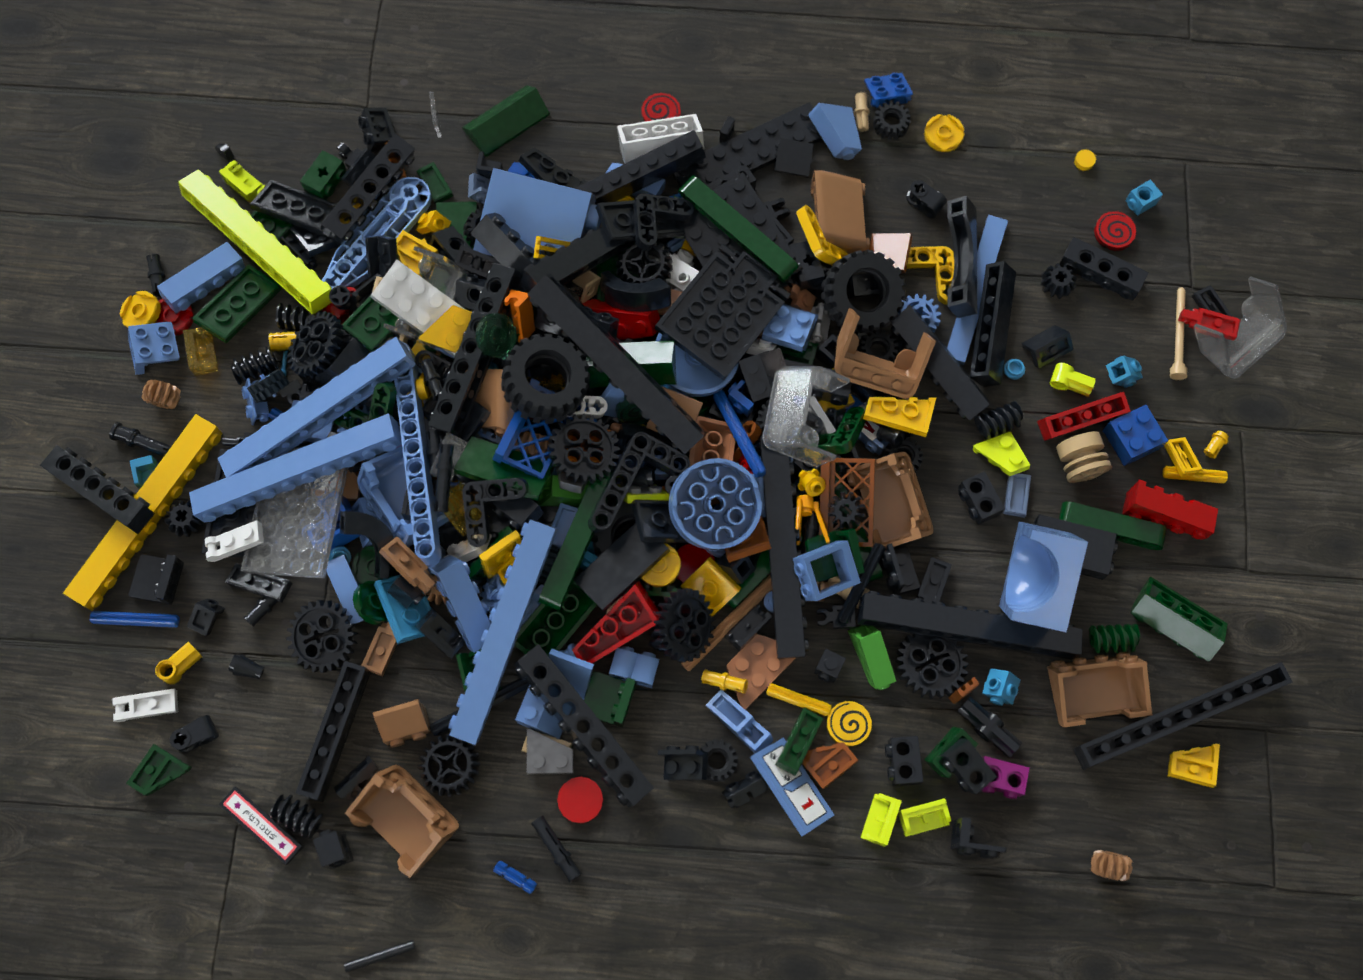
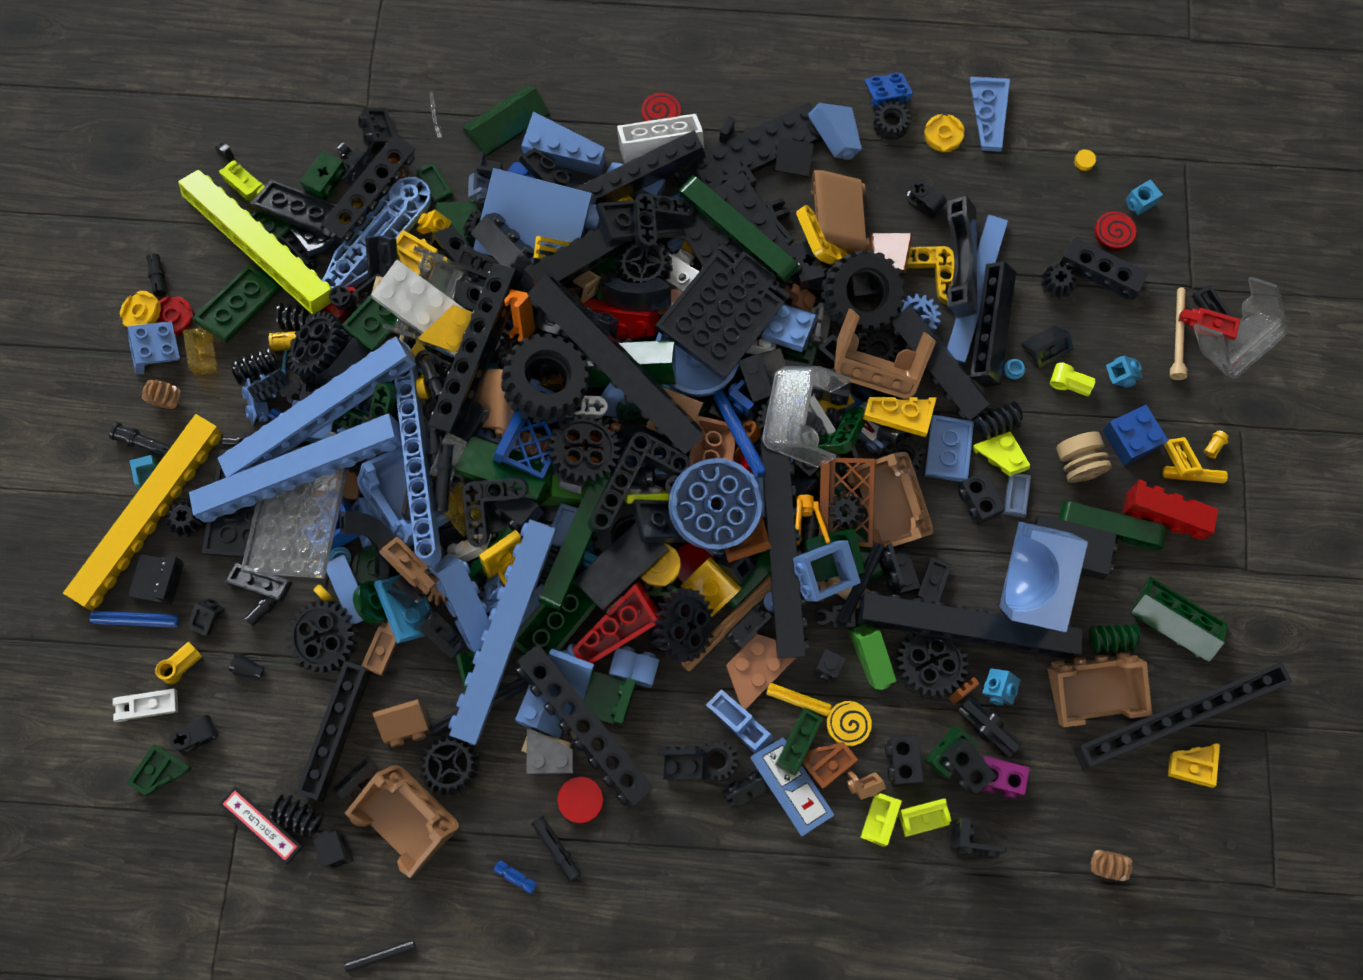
(97, 489): black brick -> none
(201, 277): medium blue brick -> none
(234, 541): white plate -> none
(322, 593): none -> yellow tile
(496, 335): clear green tile -> none
(564, 146): none -> medium blue wedge
(724, 681): yellow pin -> none
(811, 482): yellow brick -> none
(861, 112): tan axle -> none
(865, 787): none -> medium nougat bracket
(949, 448): none -> medium blue tile
(990, 108): none -> medium blue wing
(1084, 416): red brick -> none

